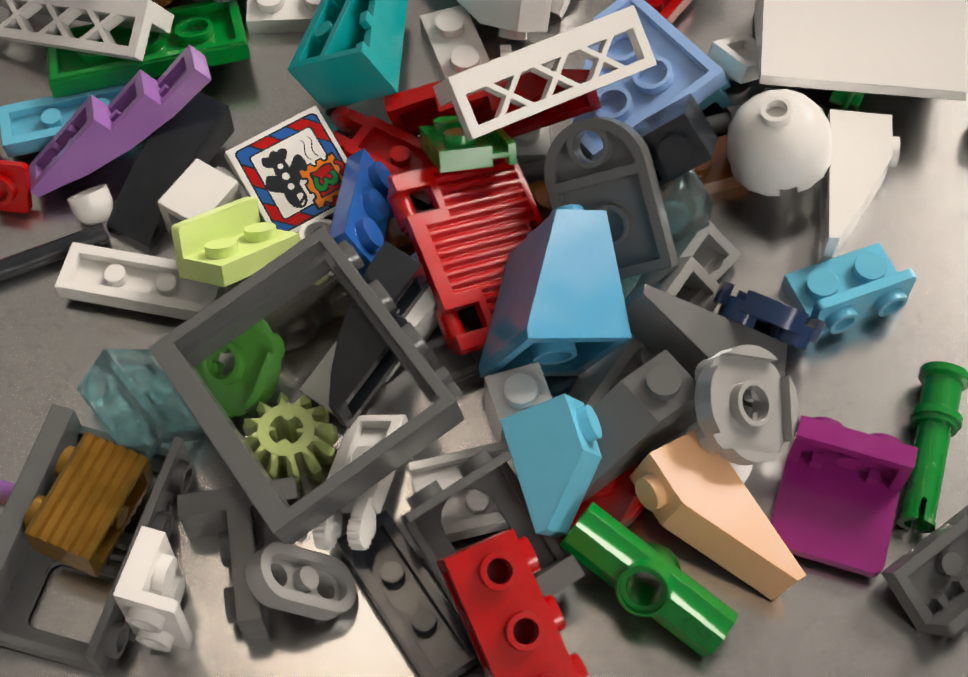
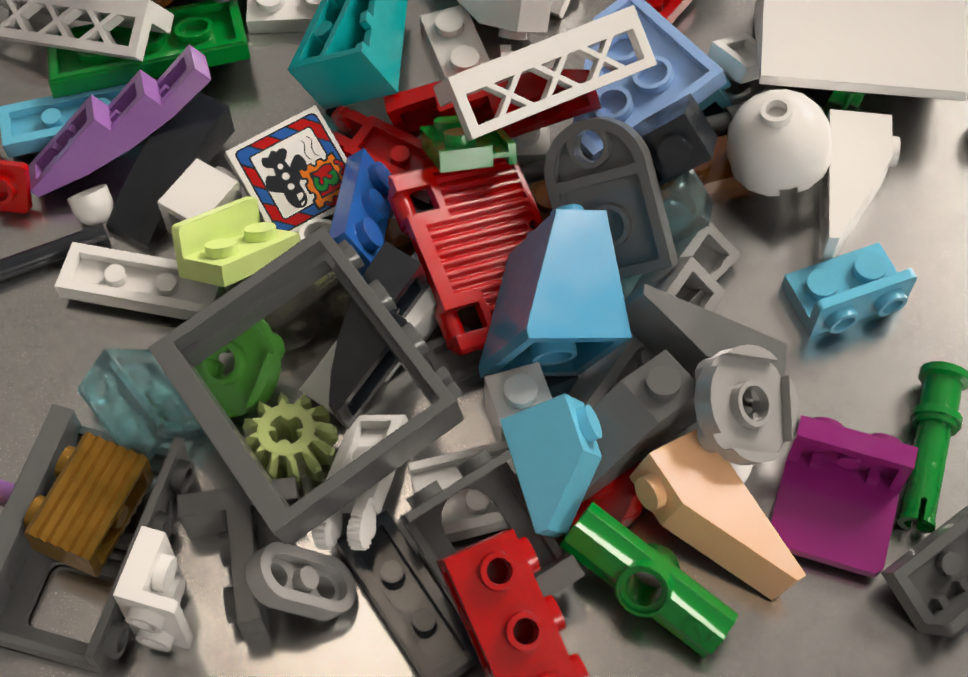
(785, 321): dark blue plate -> none

